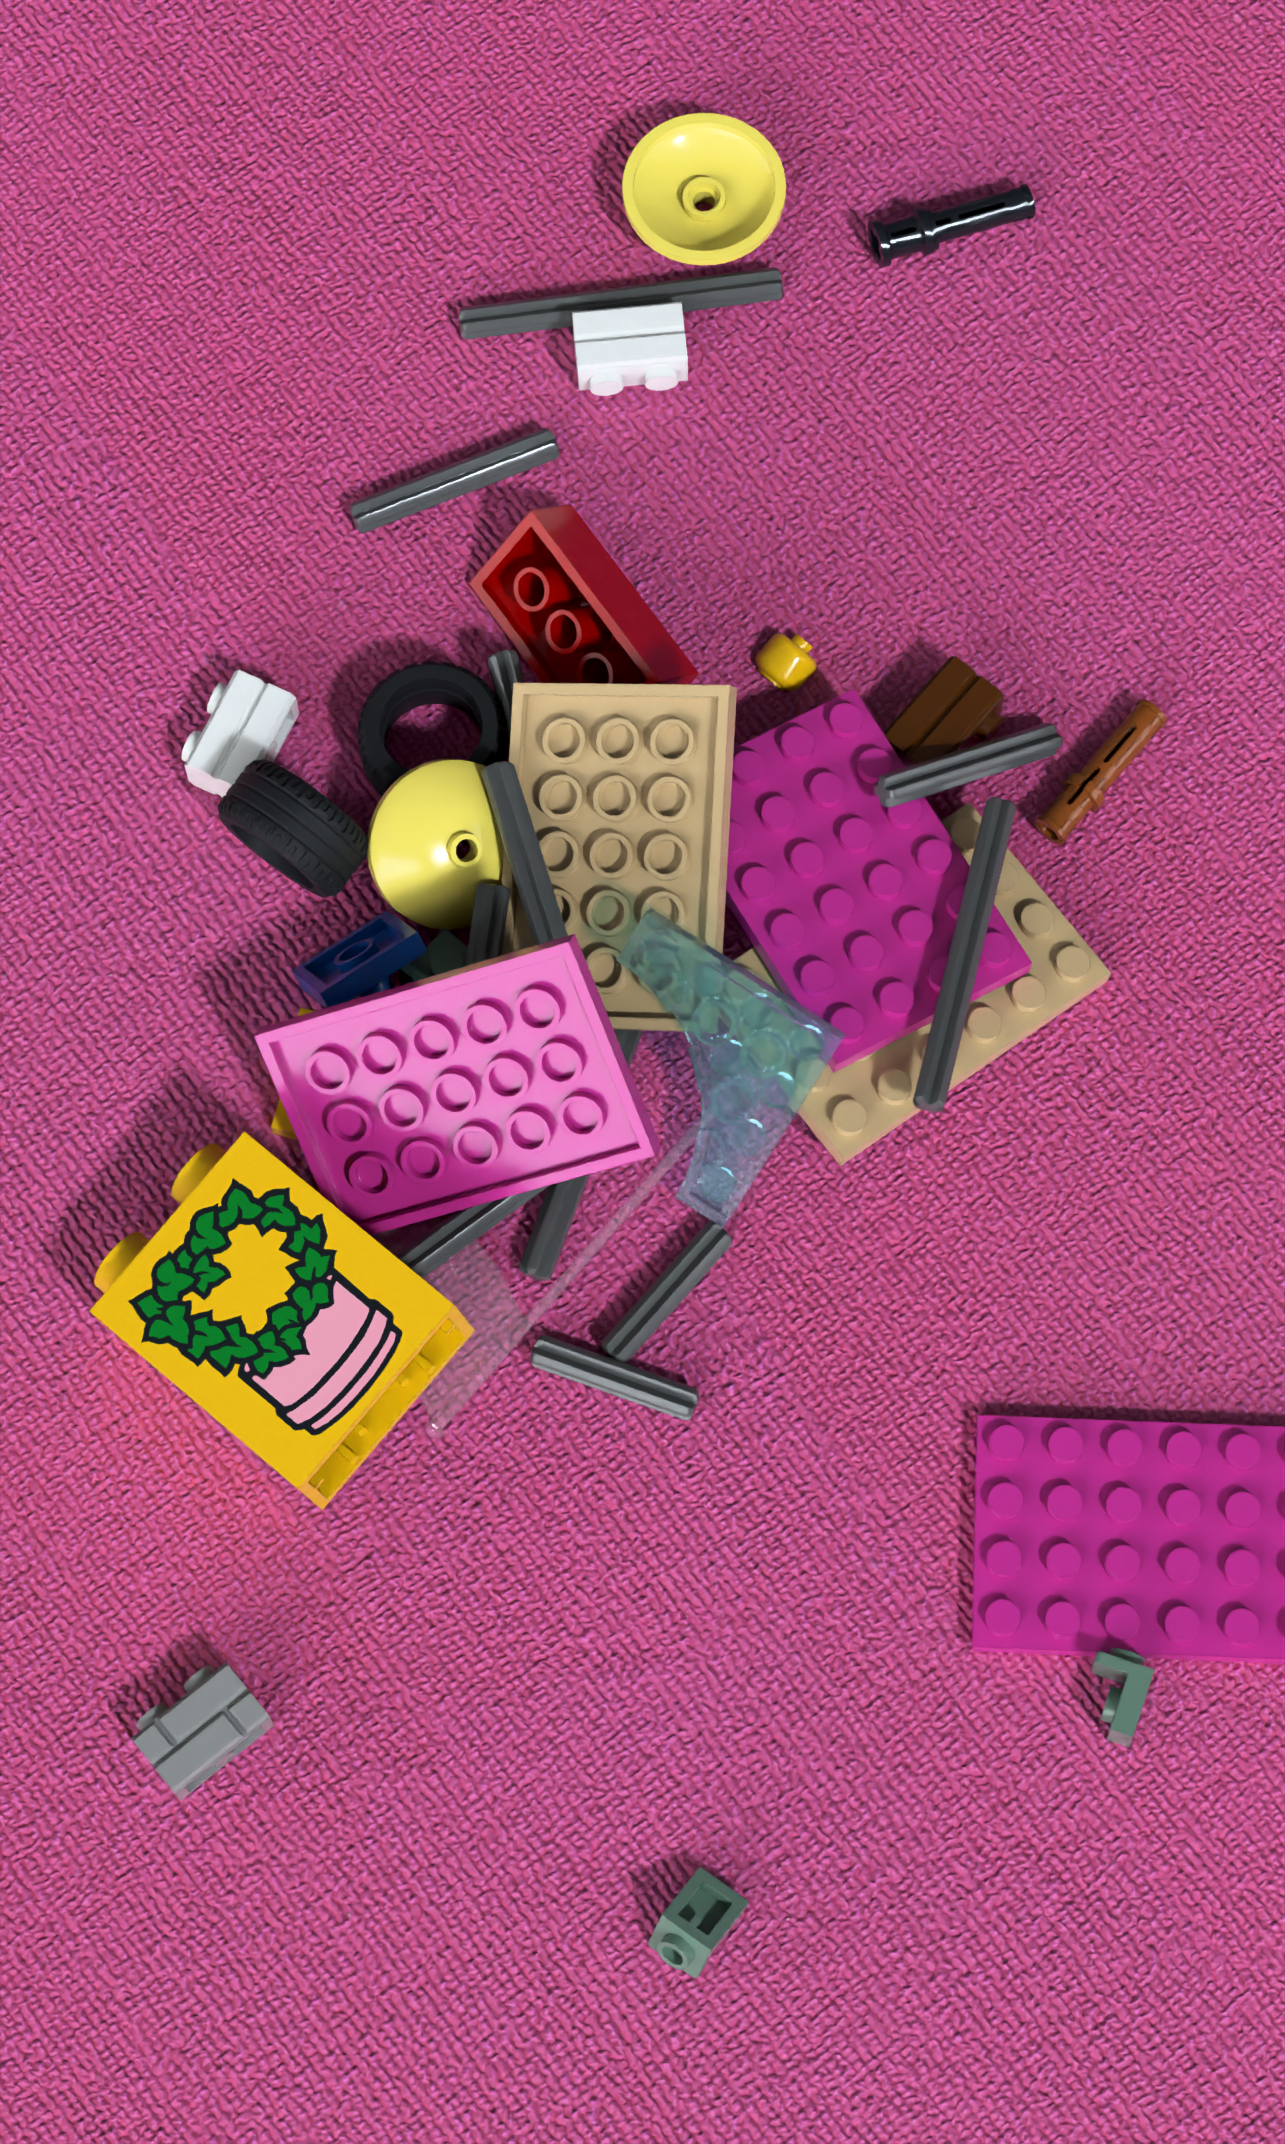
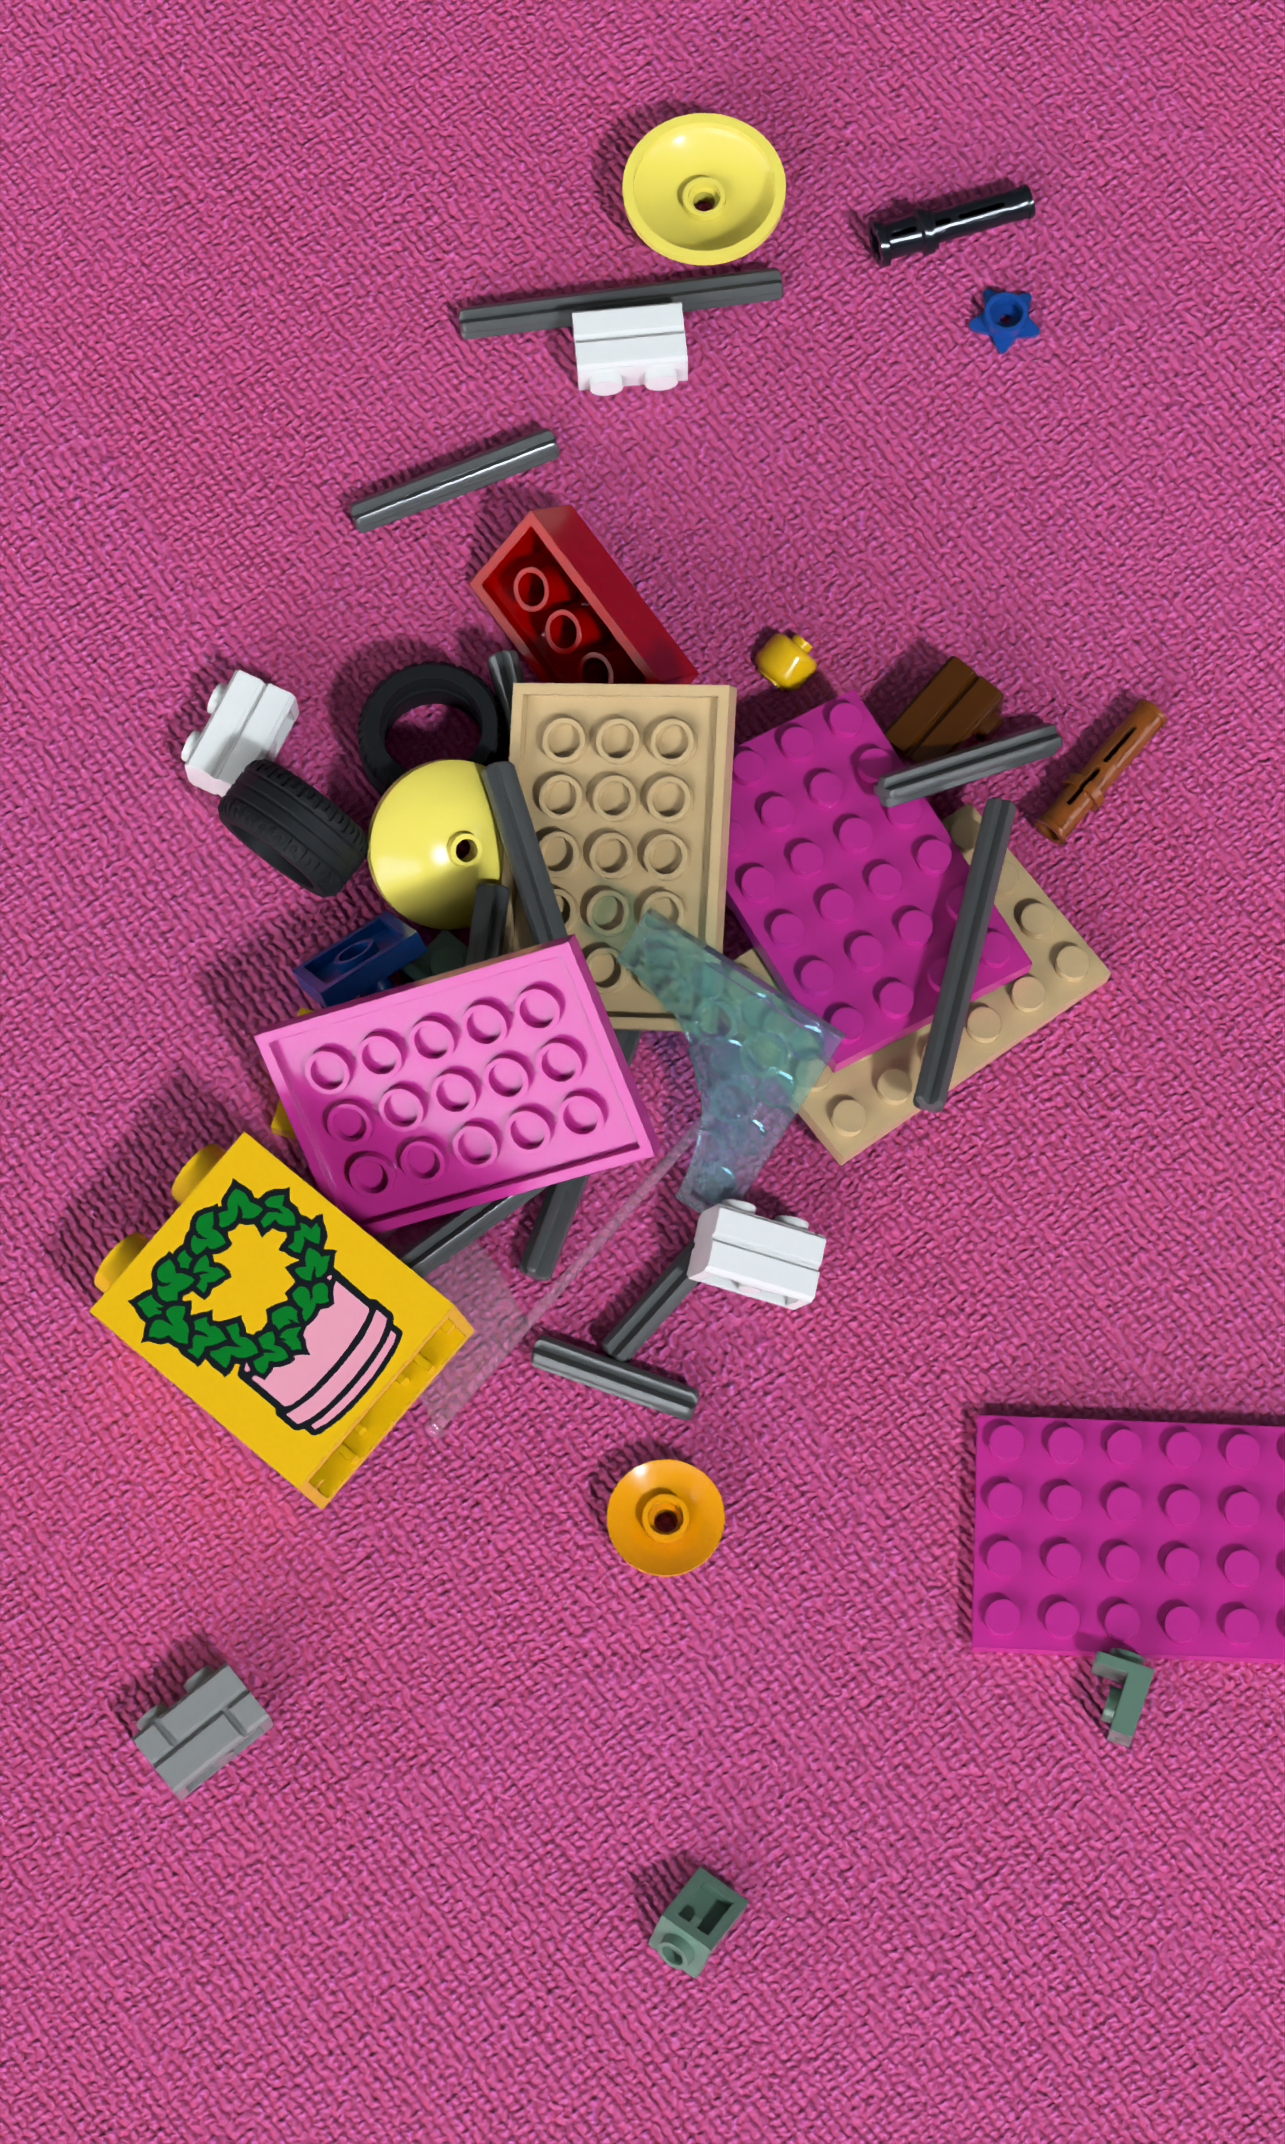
(660, 1489): none -> light orange dish
(756, 1254): none -> white brick
(1008, 305): none -> blue plate

